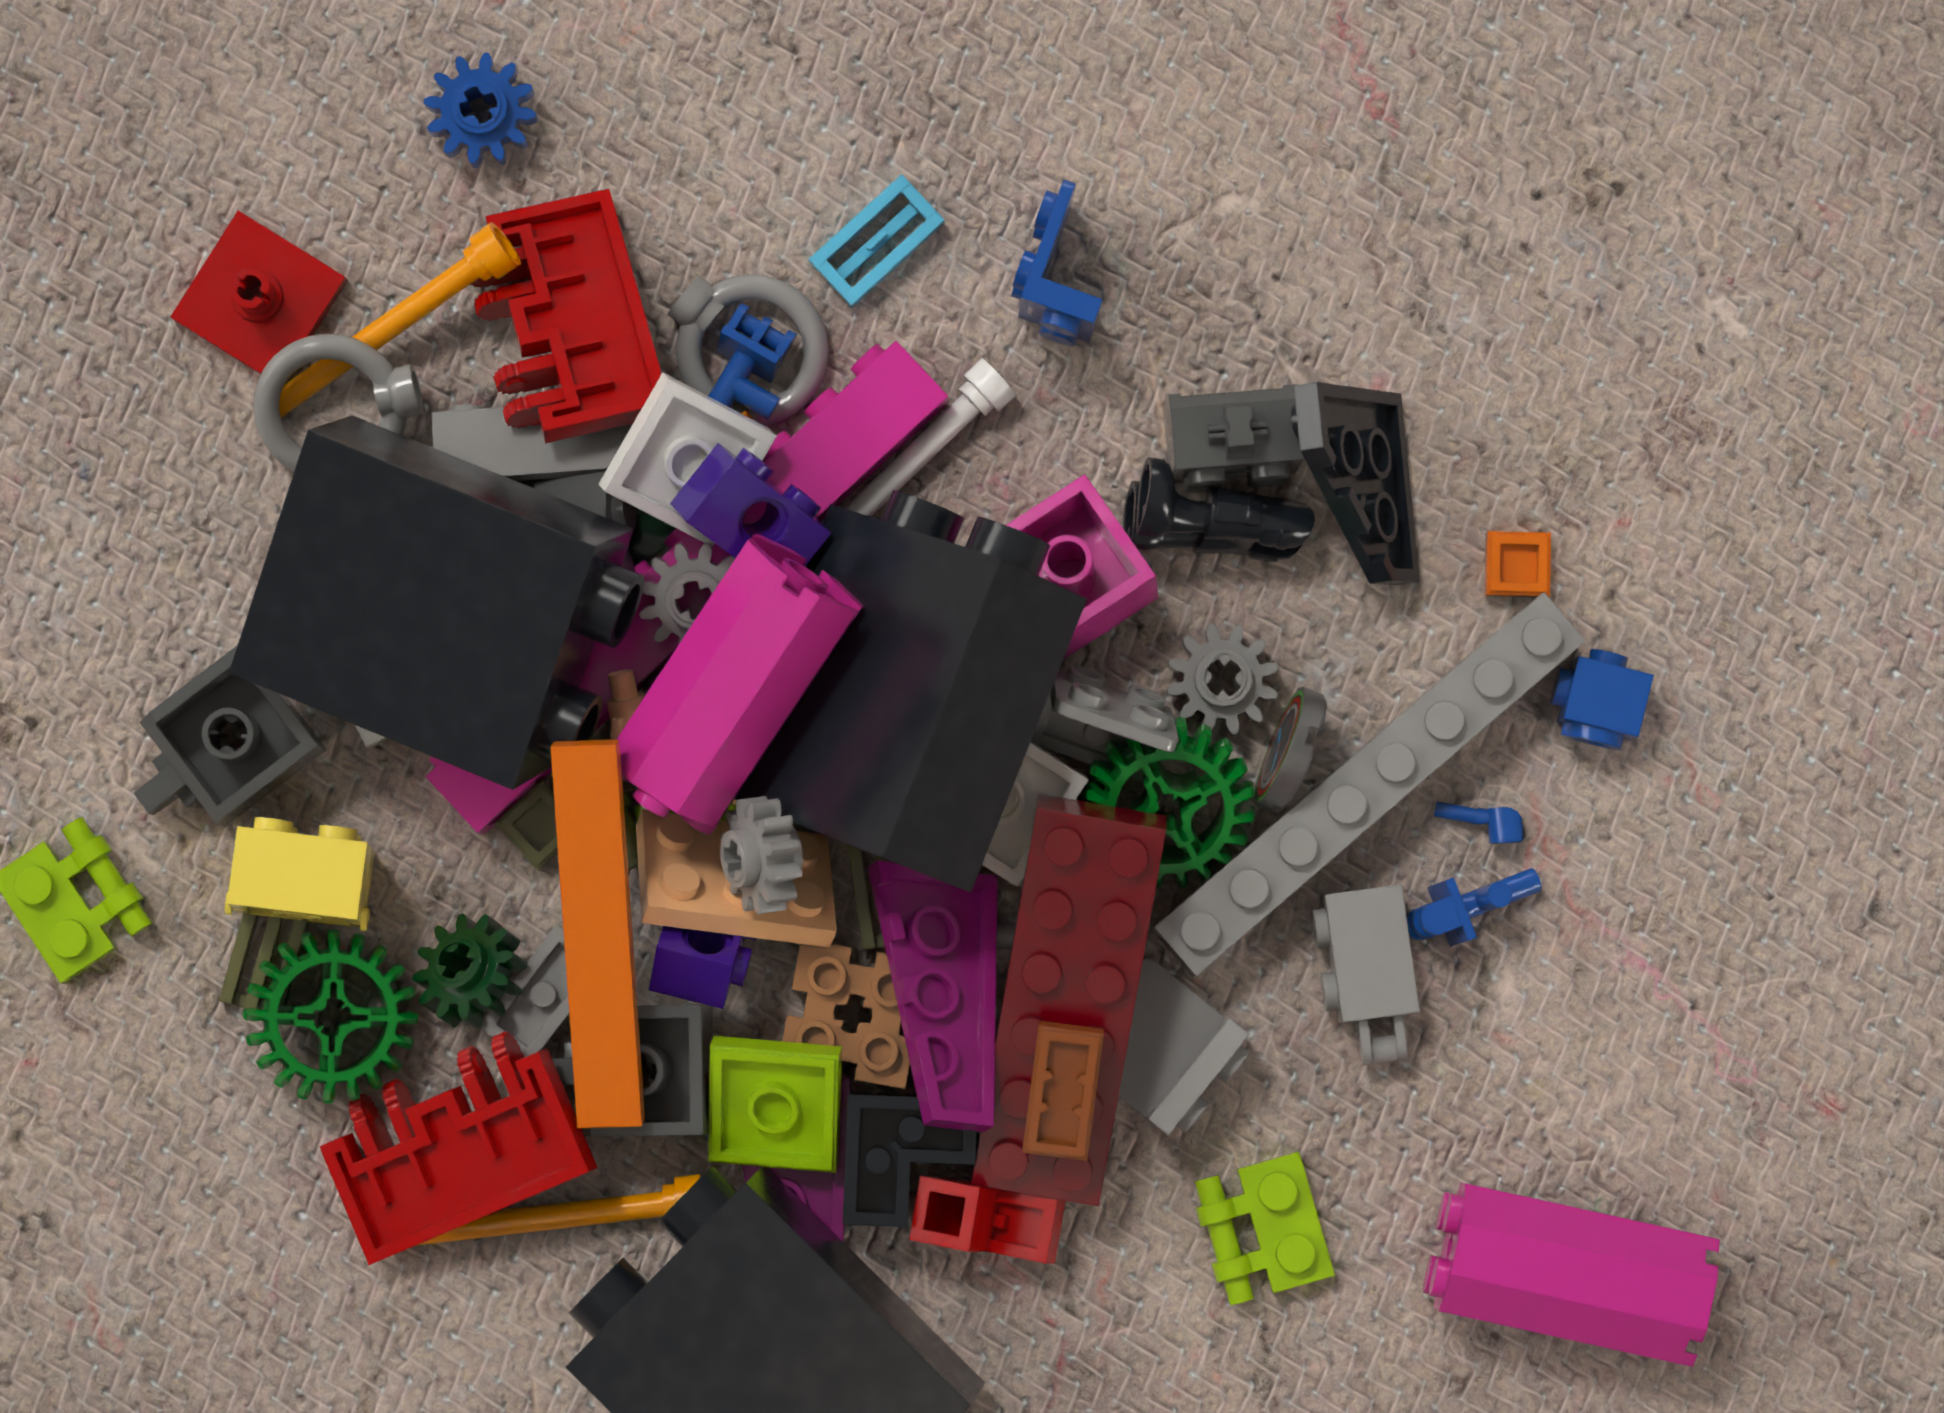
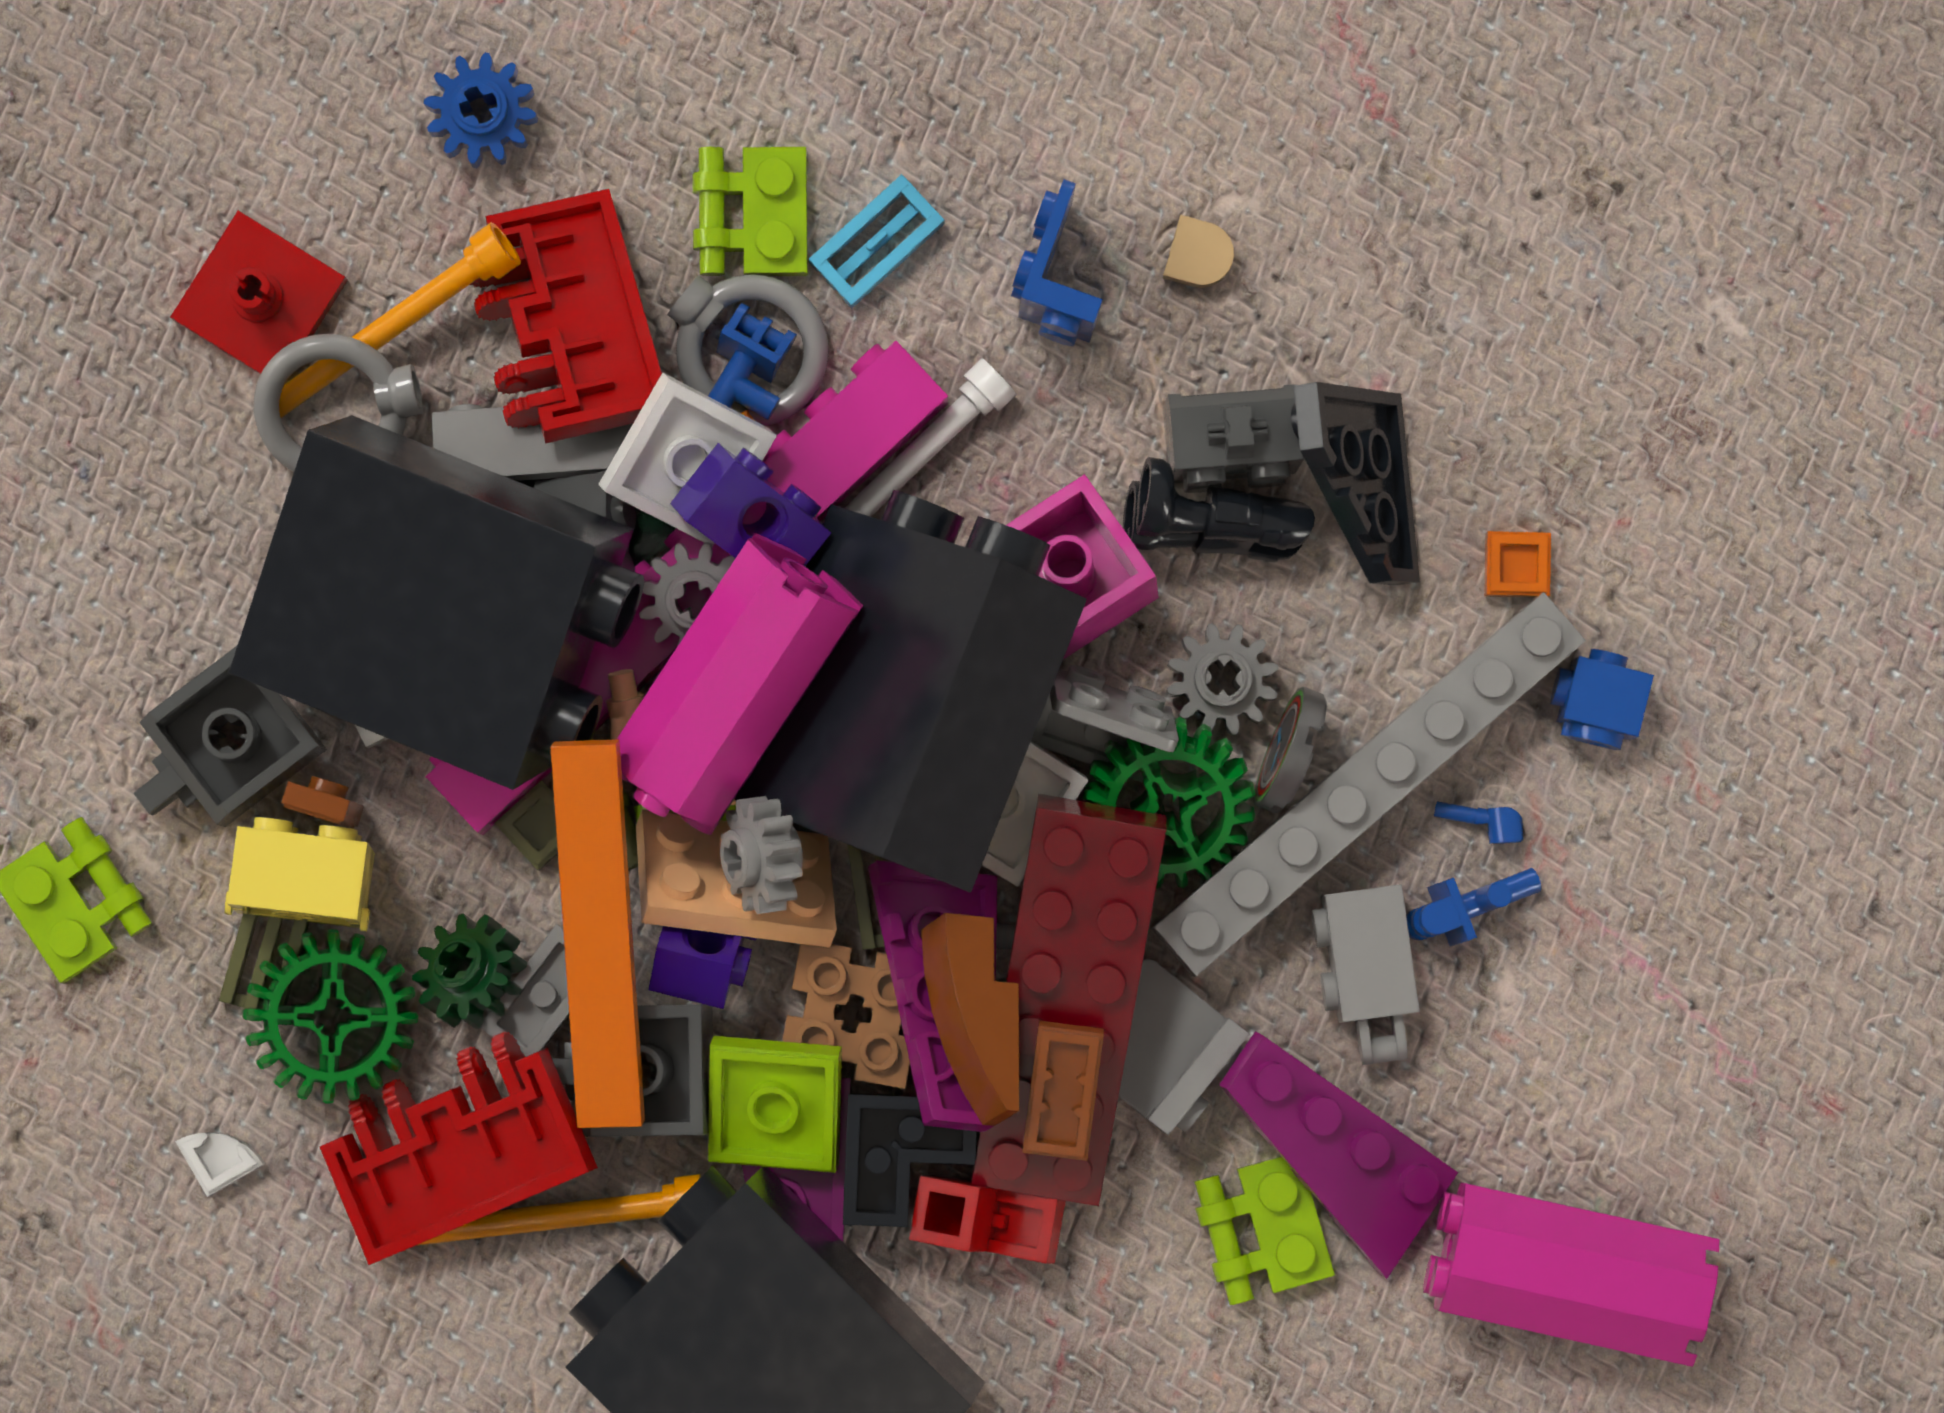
(218, 1159): none -> white tile
(323, 801): none -> dark orange plate
(773, 211): none -> lime plate
(974, 1013): none -> dark orange slope
(1199, 254): none -> tan tile
(1351, 1160): none -> magenta wing

